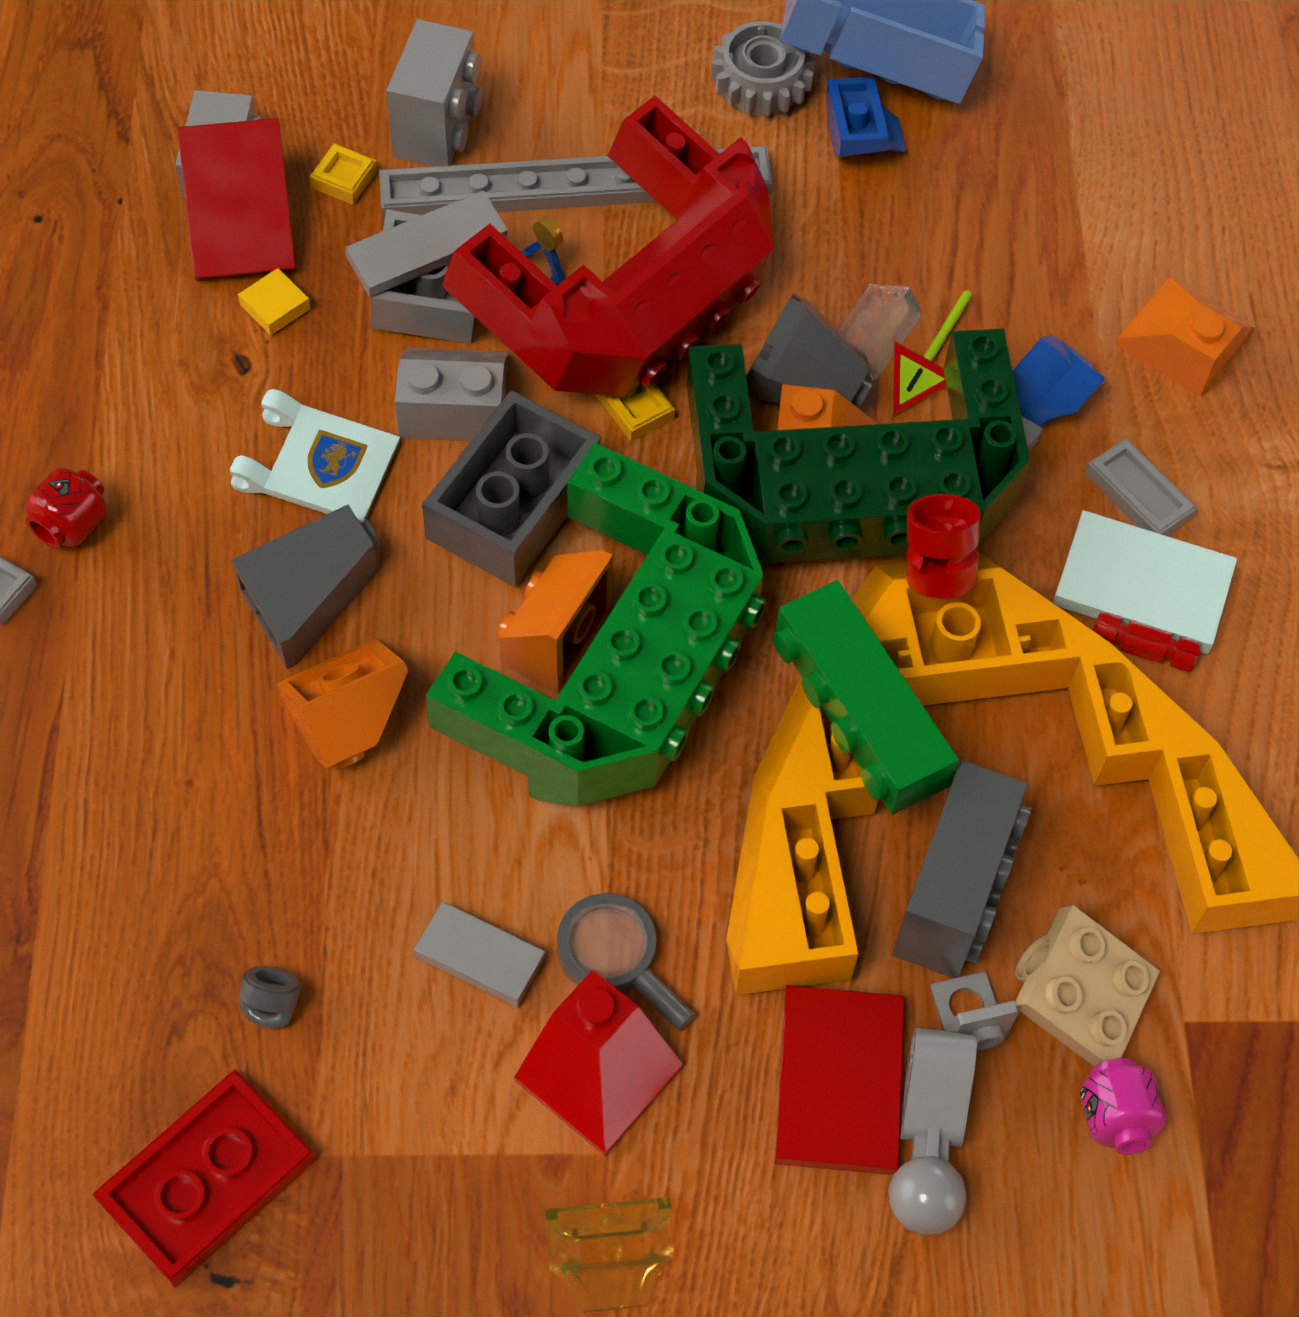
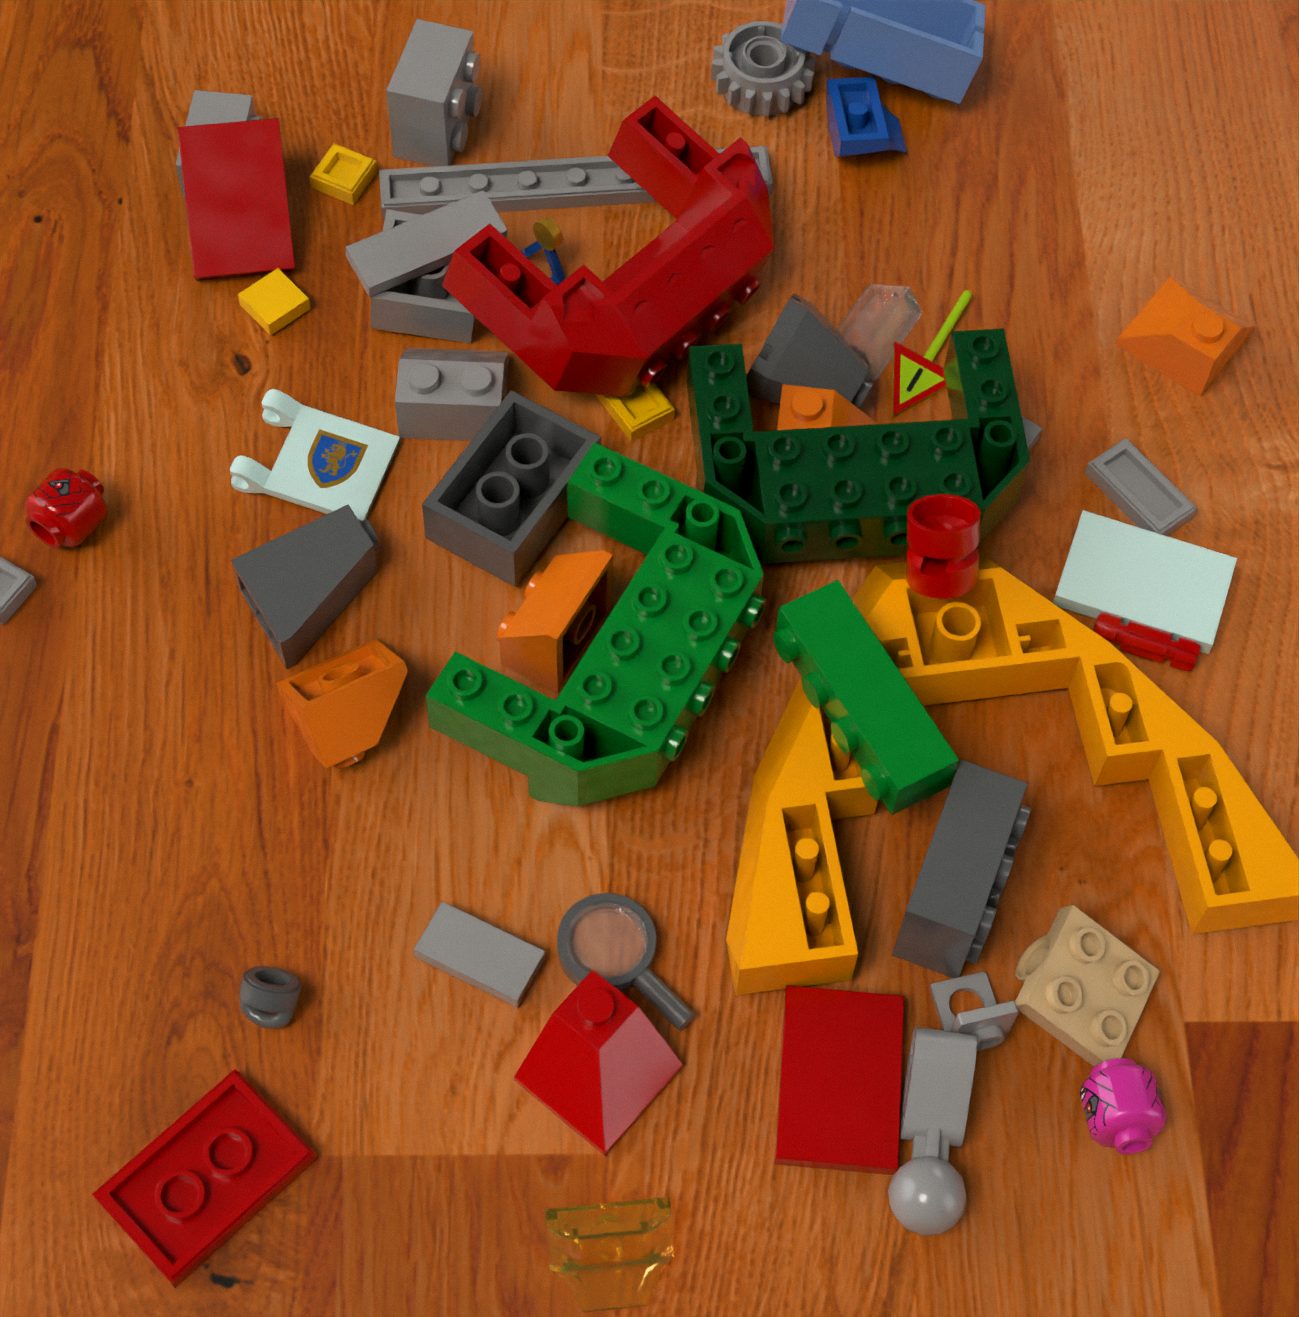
(1053, 381): blue slope -> none

